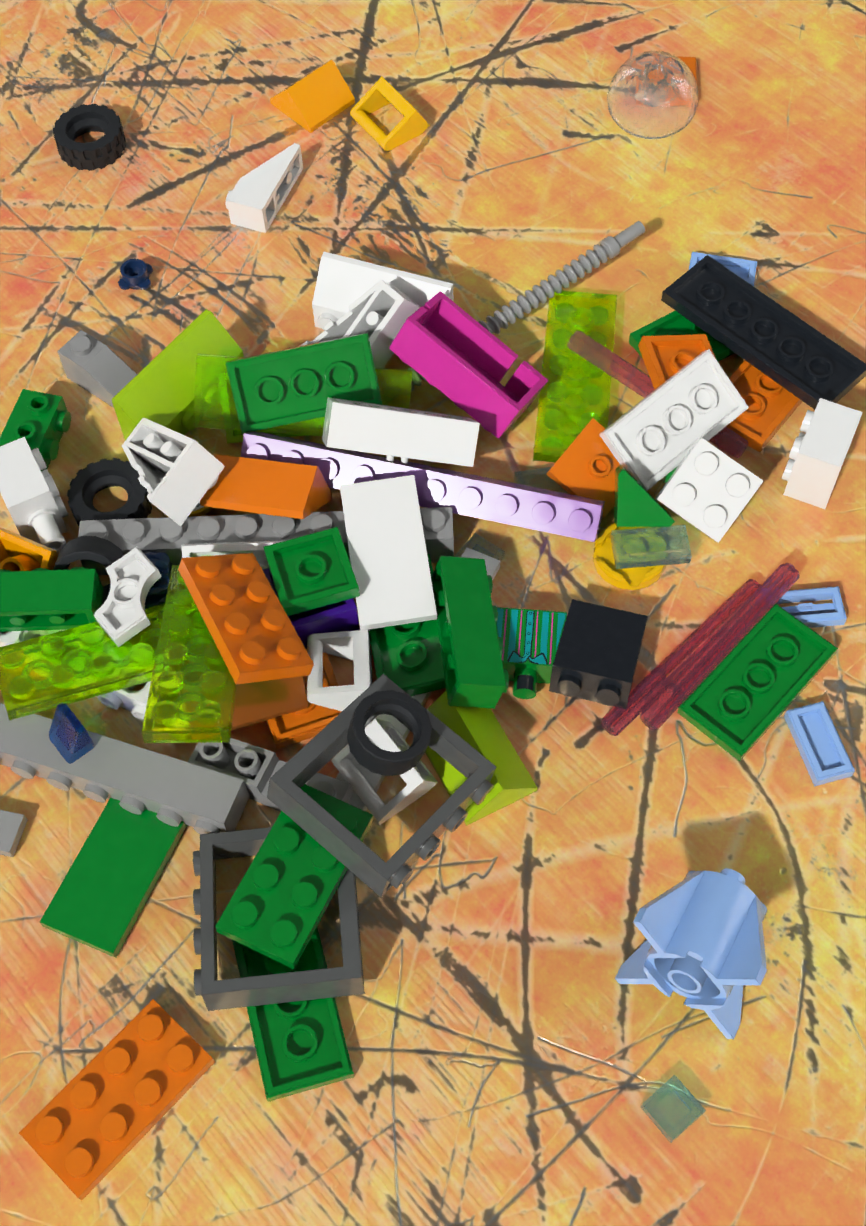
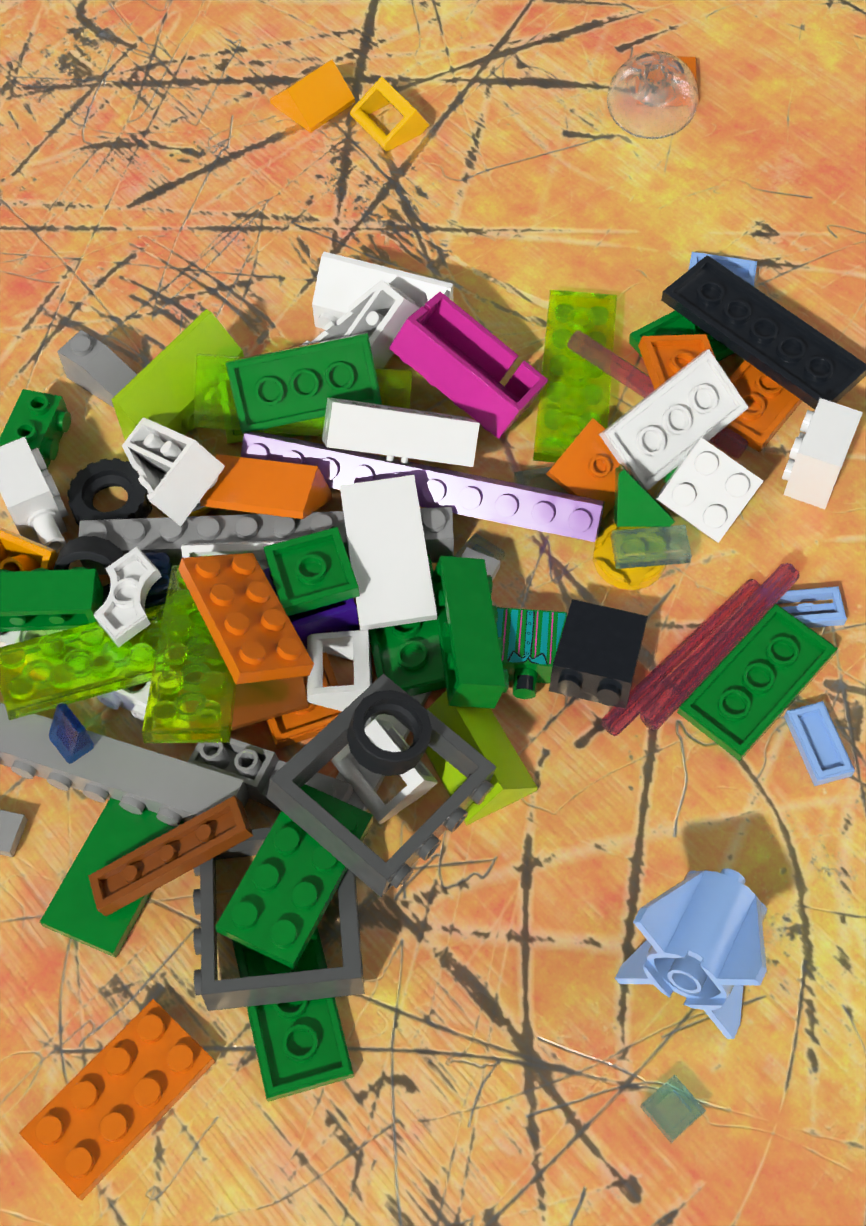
(92, 154): black tyre -> none
(135, 275): dark blue plate -> none
(170, 856): none -> dark orange plate
(263, 190): white slope -> none
(608, 248): light grey hose -> none

